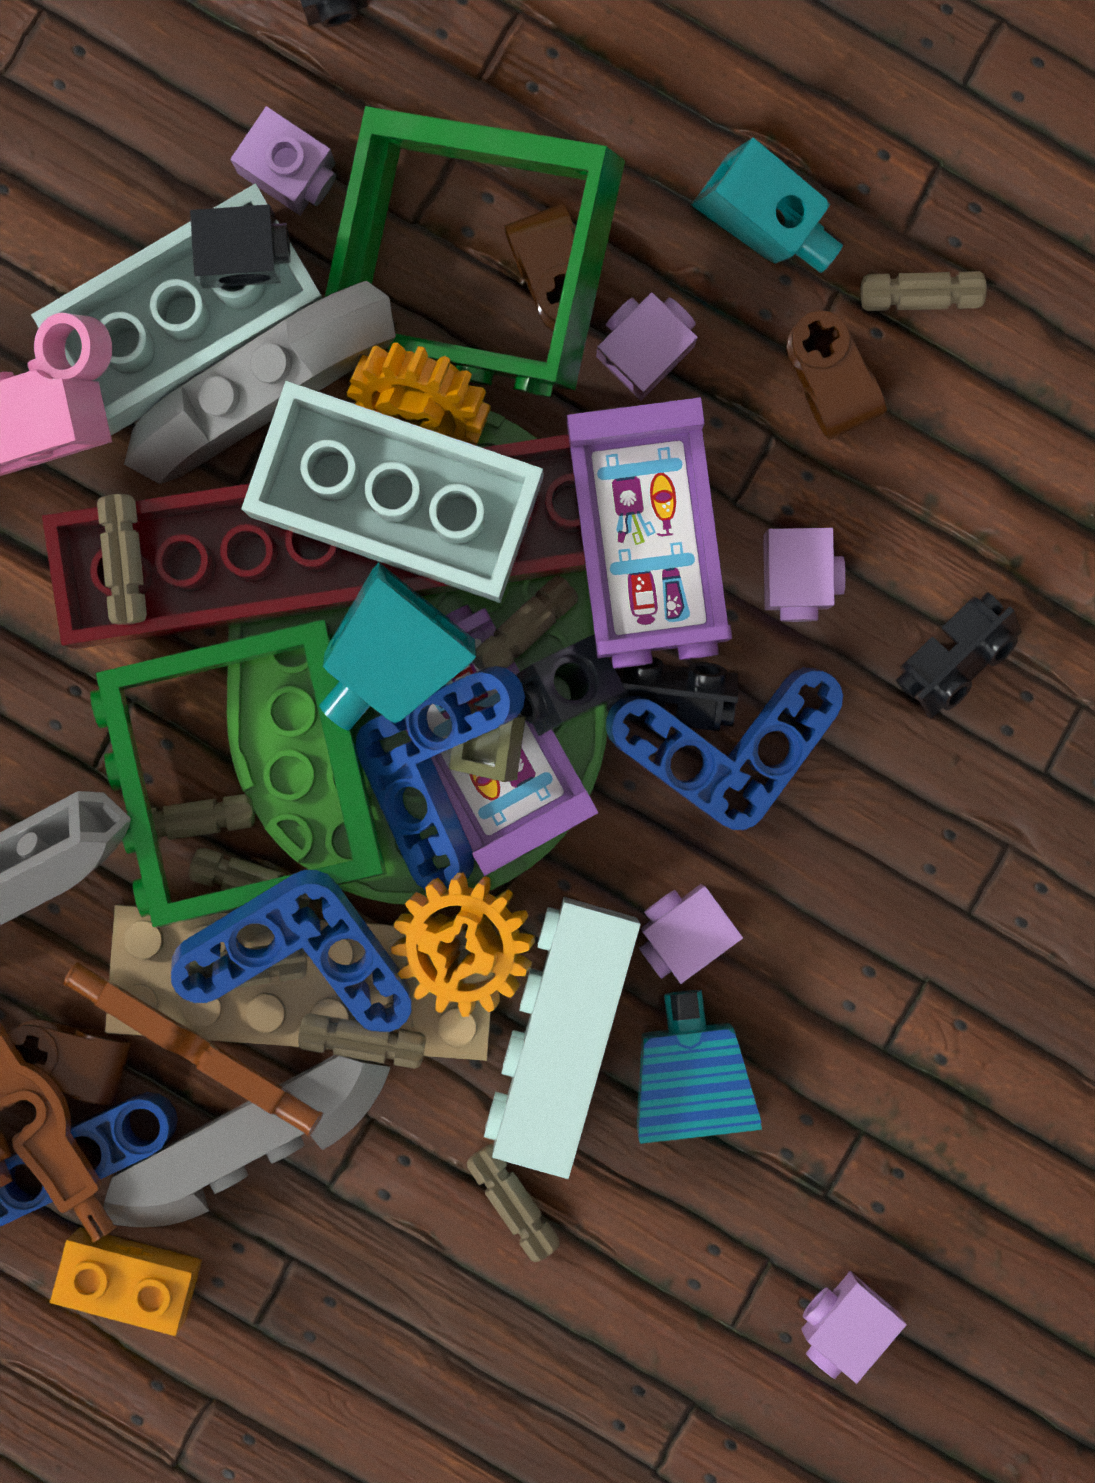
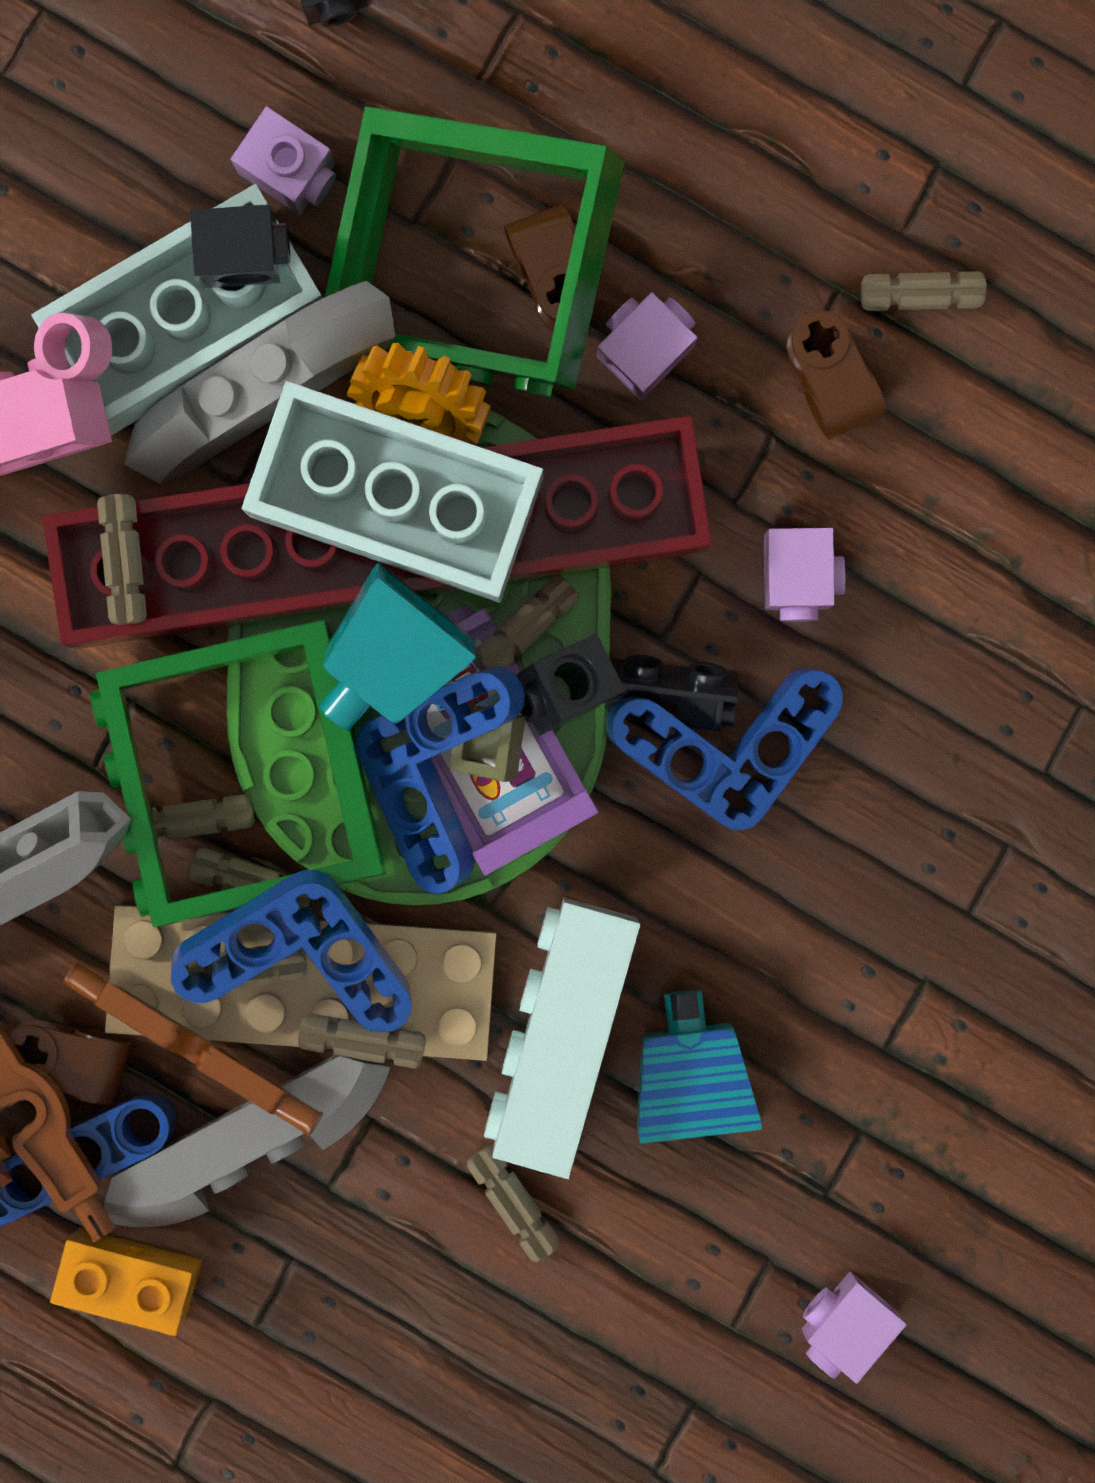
(487, 949): light orange gear -> none
(648, 531): panel -> none
(686, 933): lavender brick -> none
(745, 199): teal torso -> none
(980, 640): black hinge -> none

